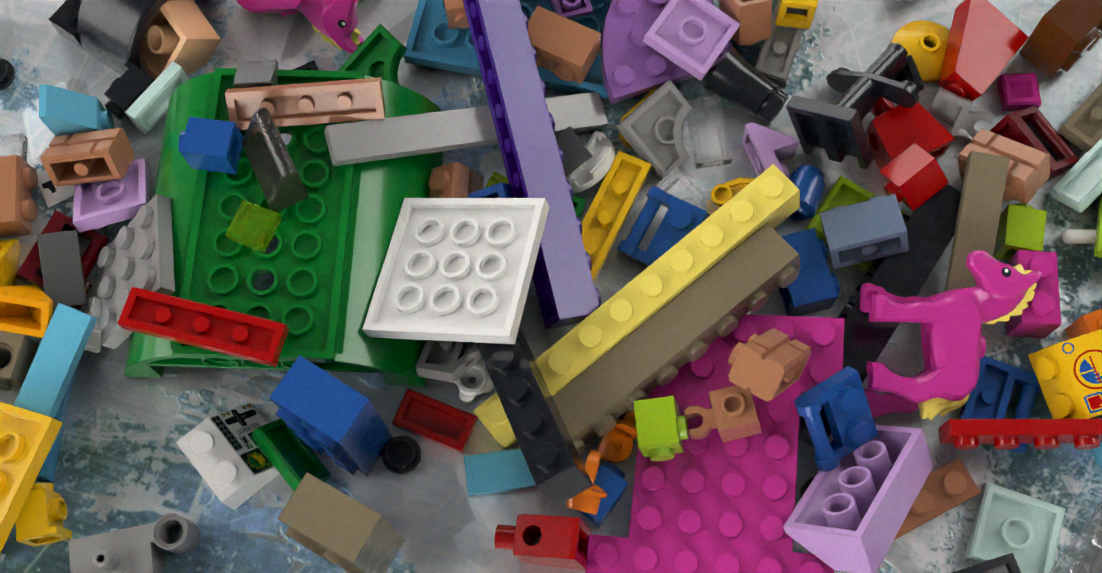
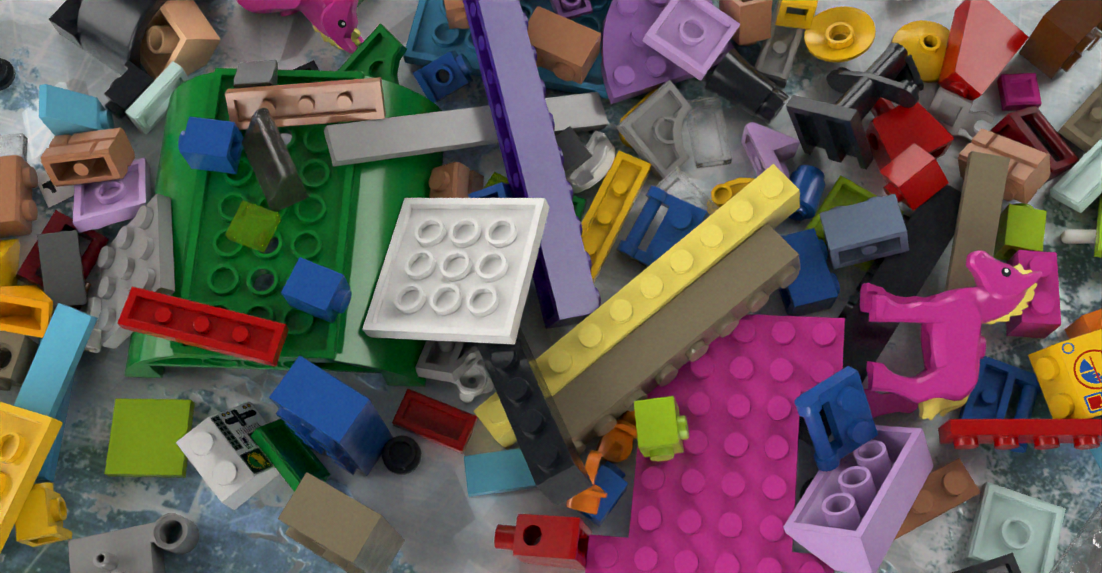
(146, 438): none -> lime tile
(317, 290): none -> blue brick
(432, 85): none -> blue brick
(731, 413): nougat brick -> none
(768, 363): nougat brick -> none
(840, 34): none -> yellow dish

